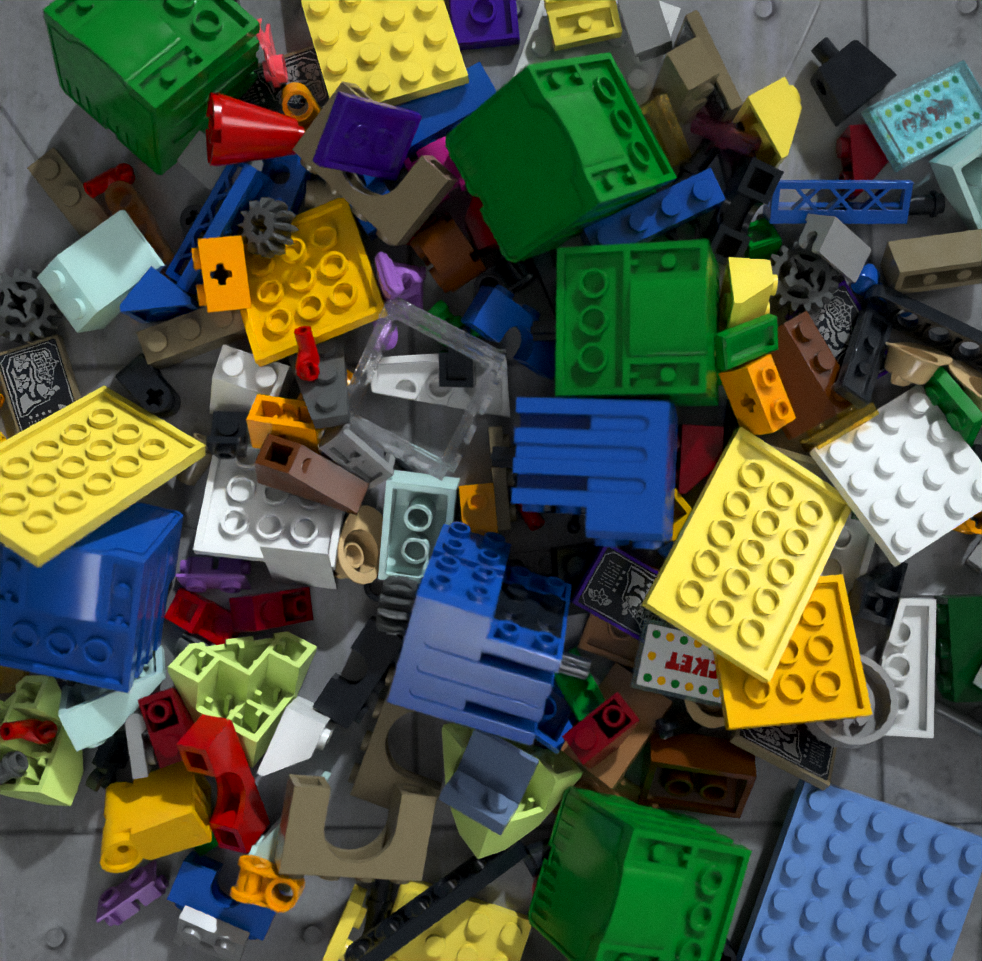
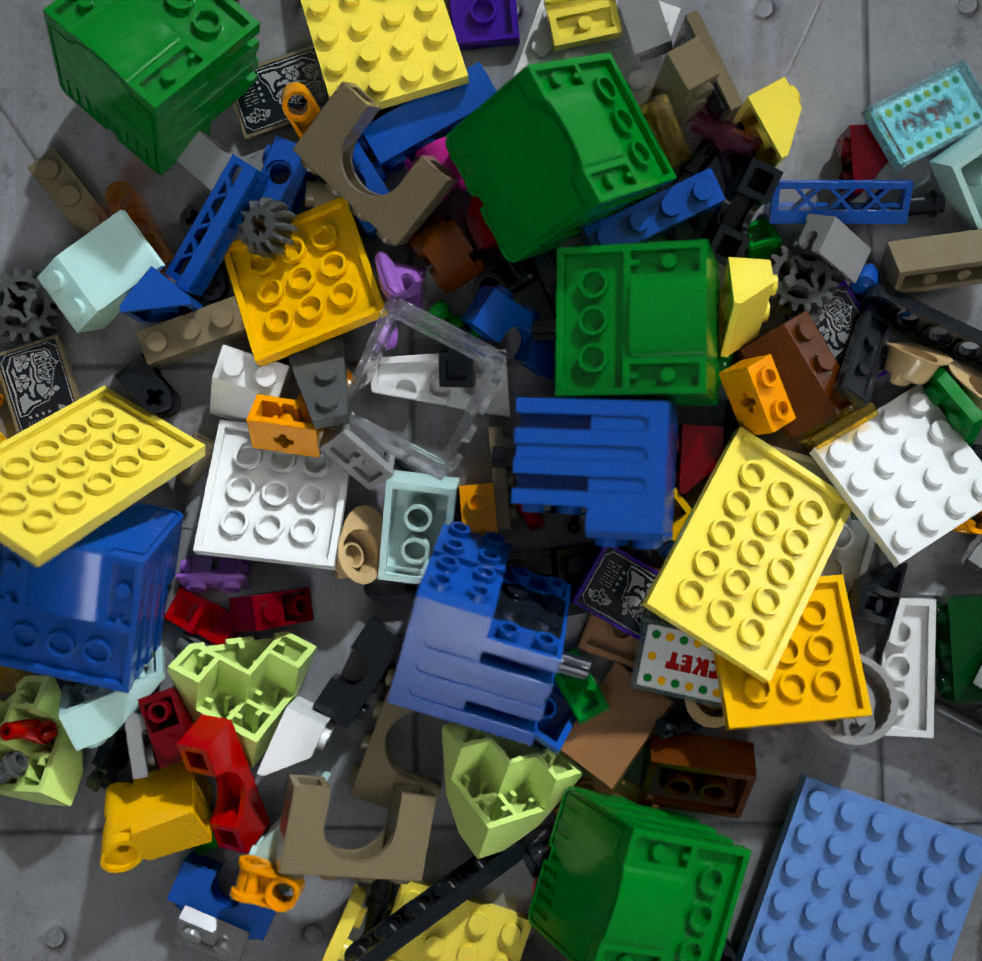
(99, 183): red arm -> none
(118, 902): medium lavender hinge -> none
(228, 435): black bracket -> none
(229, 253): light orange brick -> none
(247, 132): red cone -> none
(273, 65): coral plate -> none
(299, 567): white sticker -> none
(307, 357): red arm -> none
(307, 474): reddish brown slope -> none
(366, 137): dark purple tile -> none
(396, 605): dark grey gear -> none
(489, 781): sand blue bracket -> none
(602, 731): dark red slope -> none
(746, 342): green tile -> none
(790, 749): tile -> none
(847, 78): black torso -> none

